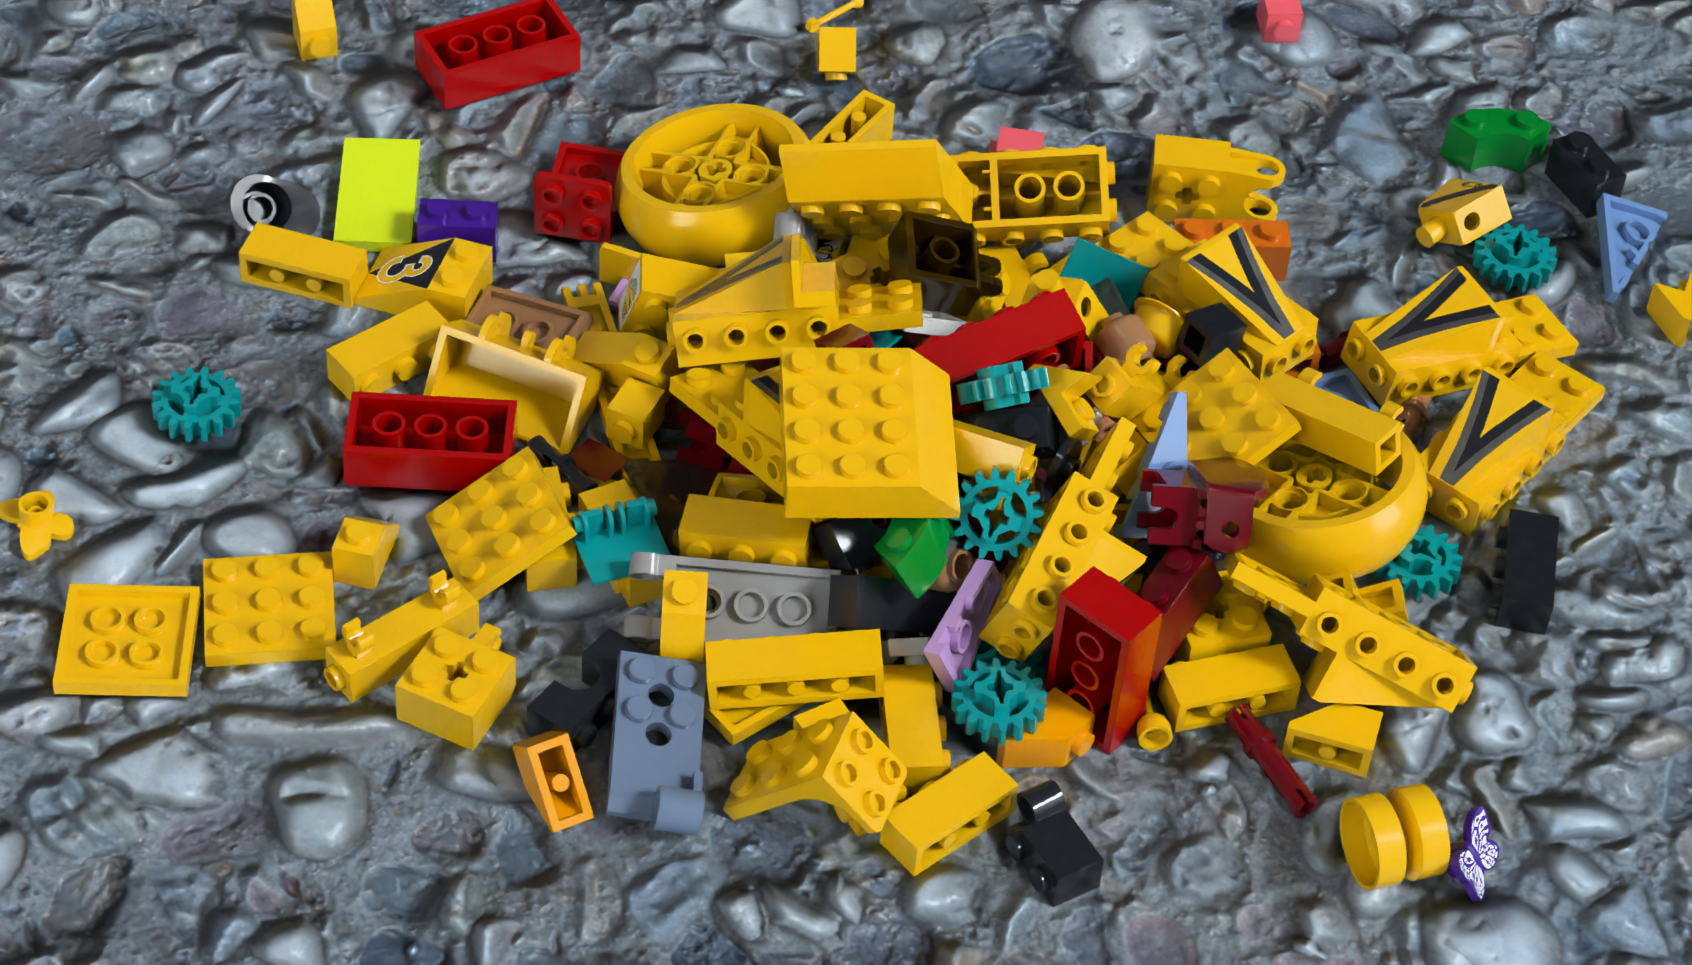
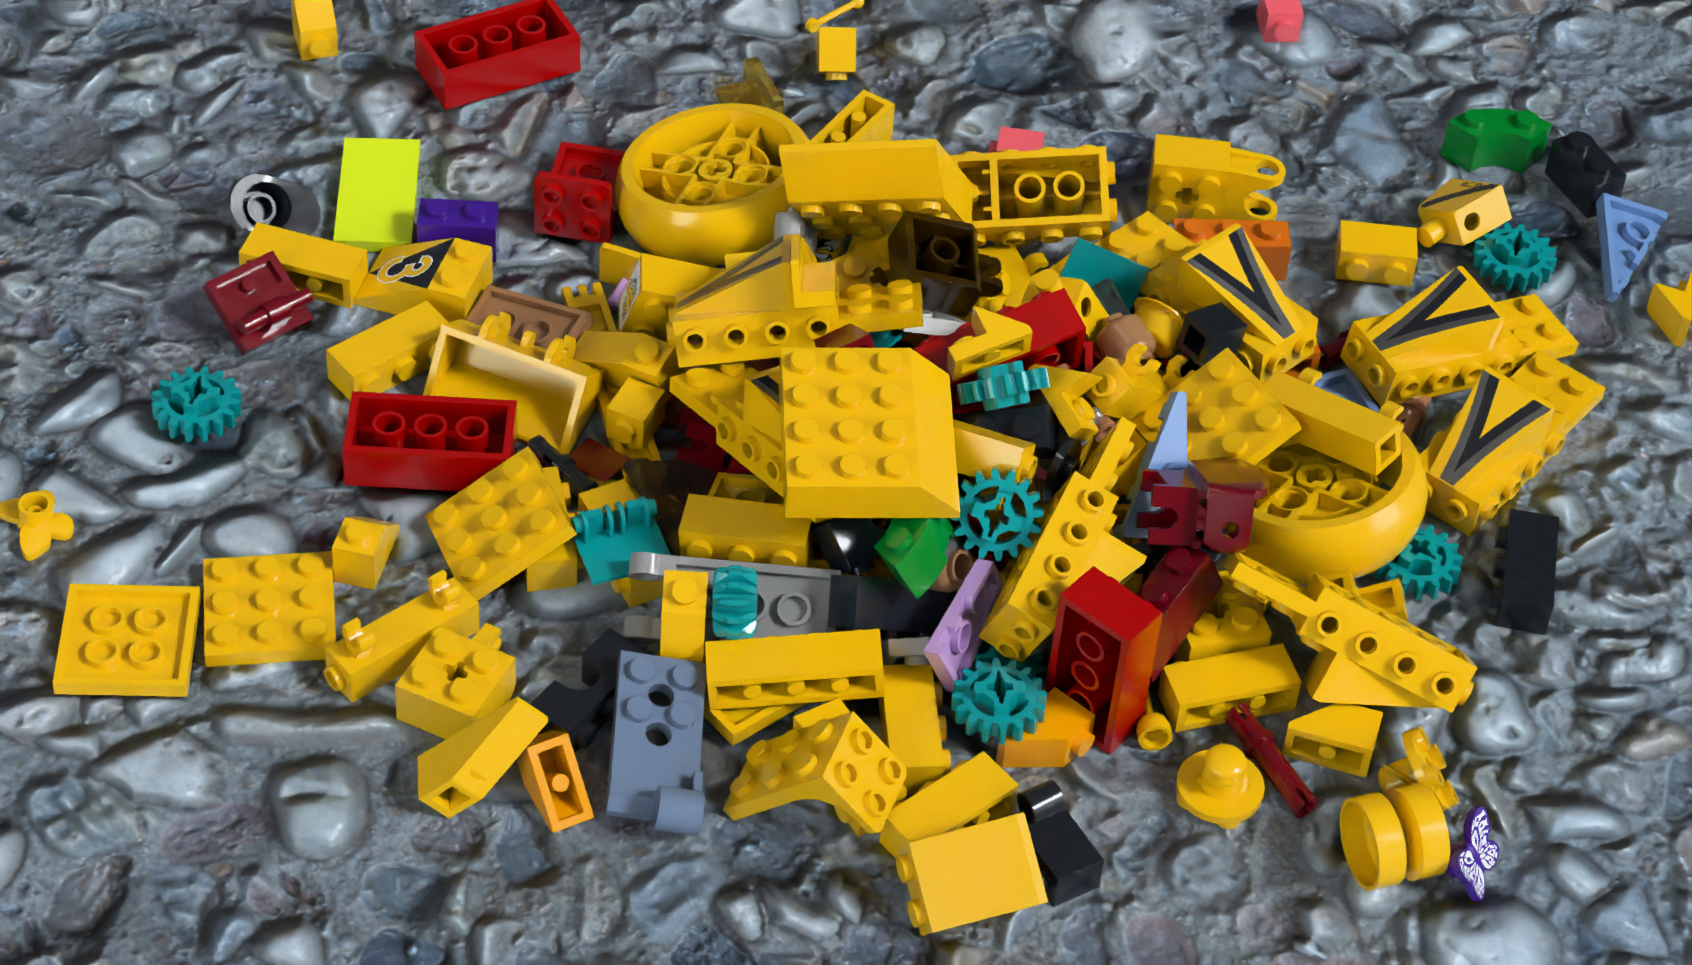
(258, 302): none -> dark red plate
(476, 757): none -> yellow slope
(735, 602): none -> teal gear
(755, 89): none -> clear yellow panel
(971, 874): none -> yellow slope
(996, 341): none -> yellow slope
(1220, 786): none -> yellow plate
(1376, 253): none -> yellow brick
(1419, 766): none -> yellow plate

